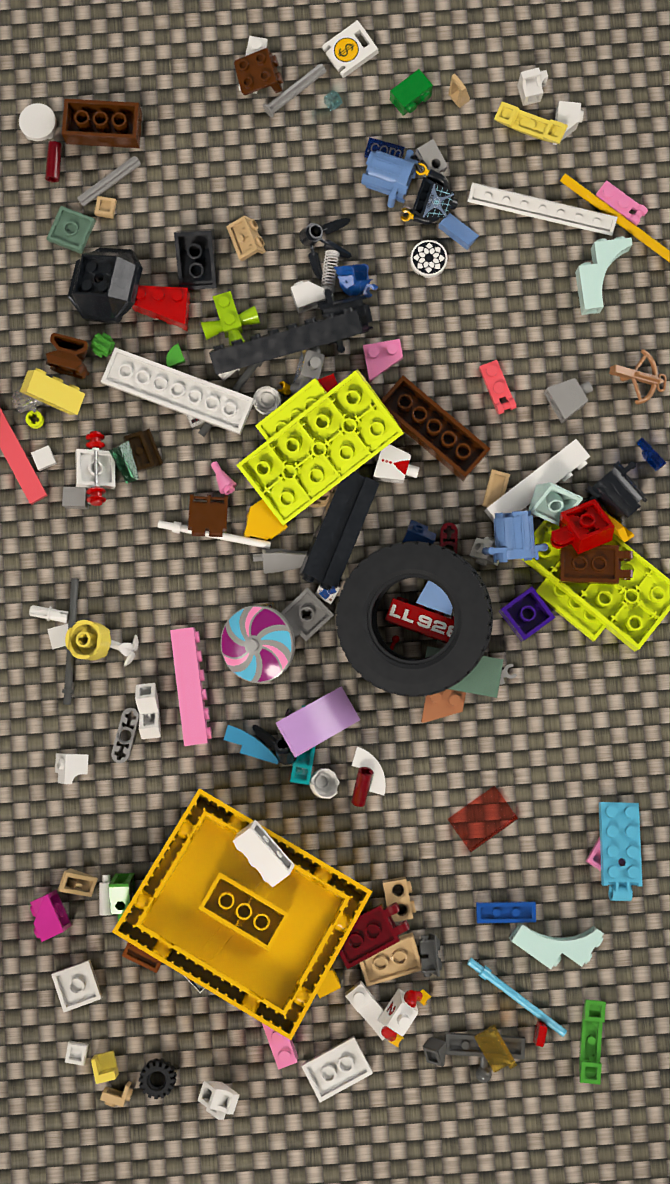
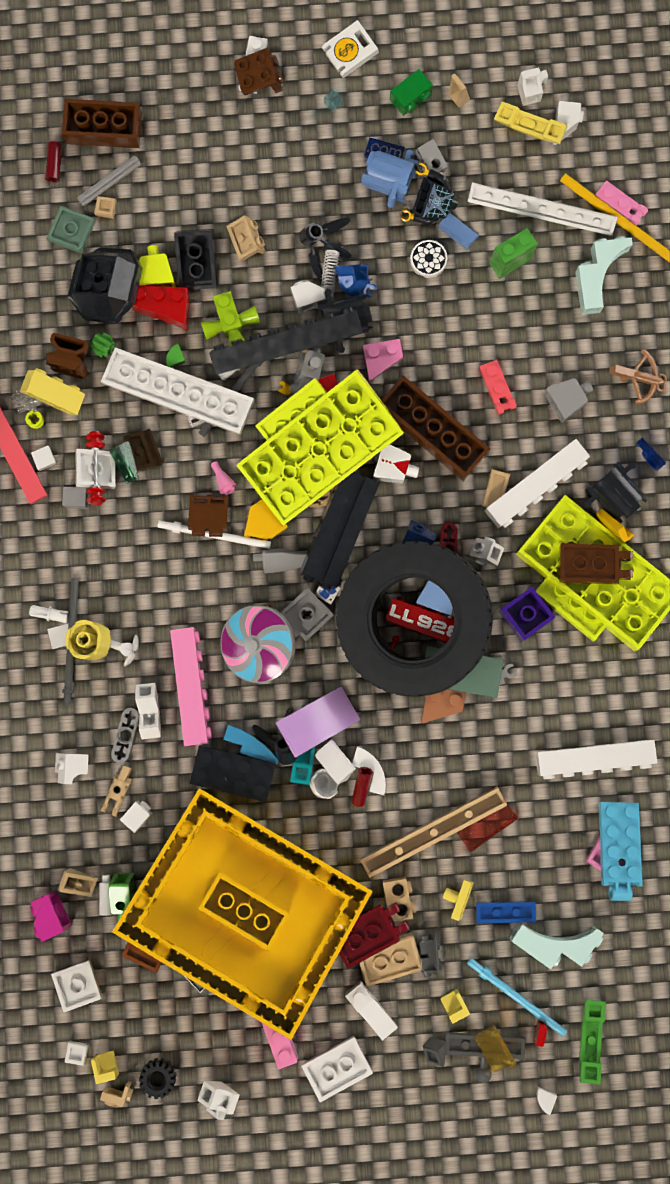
(38, 122): white tile -> none
(123, 781): none -> tan hinge
(136, 815): none -> white brick
(156, 269): none -> neon yellow torso
(232, 773): none -> black brick
(263, 853): white brick -> none
(266, 400): white hair -> none
(294, 90): light grey axle -> none
(330, 984): yellow brick -> none
(335, 762): none -> white slope
(401, 1013): white torso -> none
(433, 831): none -> tan tile
(455, 1006): none -> light yellow panel
(459, 898): none -> light yellow tile
(513, 253): none -> bright green brick
(514, 538): medium blue container -> none
(546, 1099): none -> white tile
(551, 500): light aqua slope -> none
(575, 525): red brick -> none
(596, 758): none -> white brick

